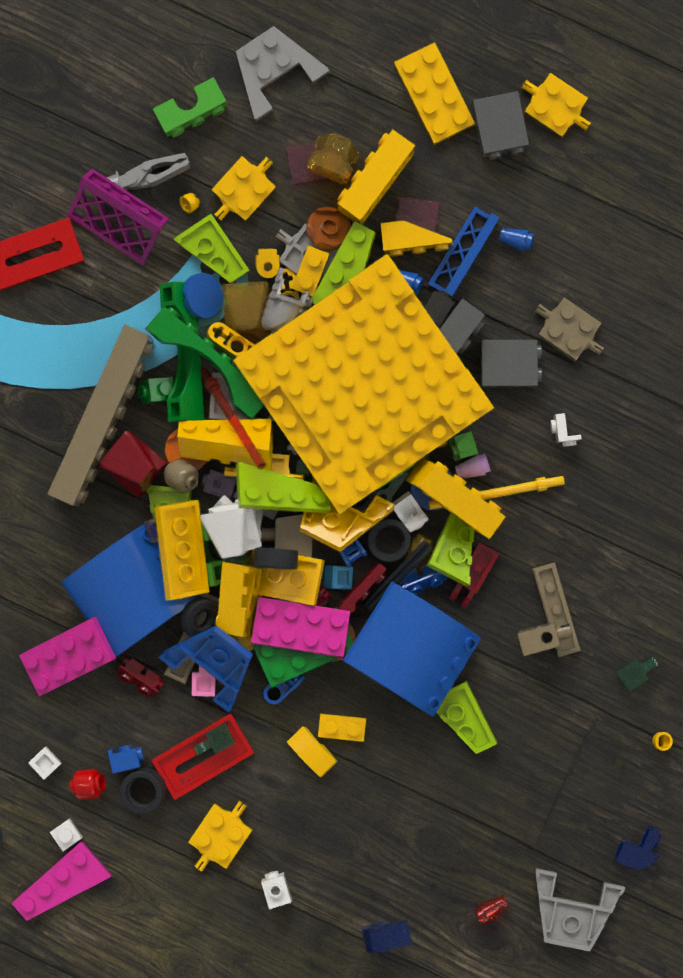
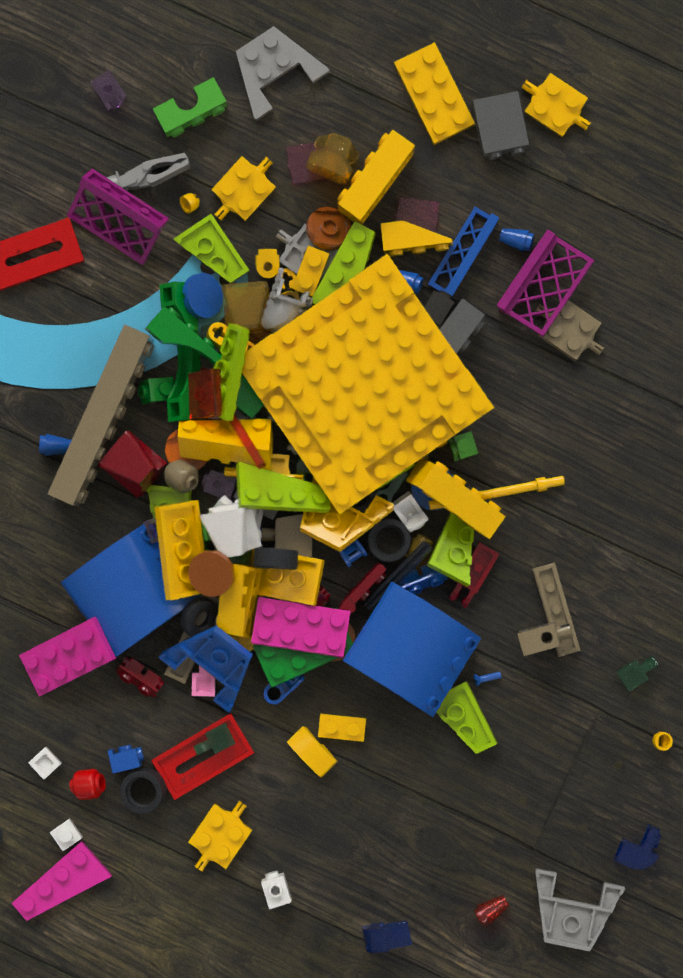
(53, 445): none -> blue cone
(108, 90): none -> clear purple brick
(205, 394): none -> clear red plate
(211, 573): none -> dark orange tile
(231, 366): none -> lime wing
(338, 577): dark azure slope -> none
(473, 467): lavender cone -> none
(484, 678): none -> blue piece
(510, 364): dark grey brick -> none
(530, 270): none -> magenta fence
(558, 427): white bracket -> none

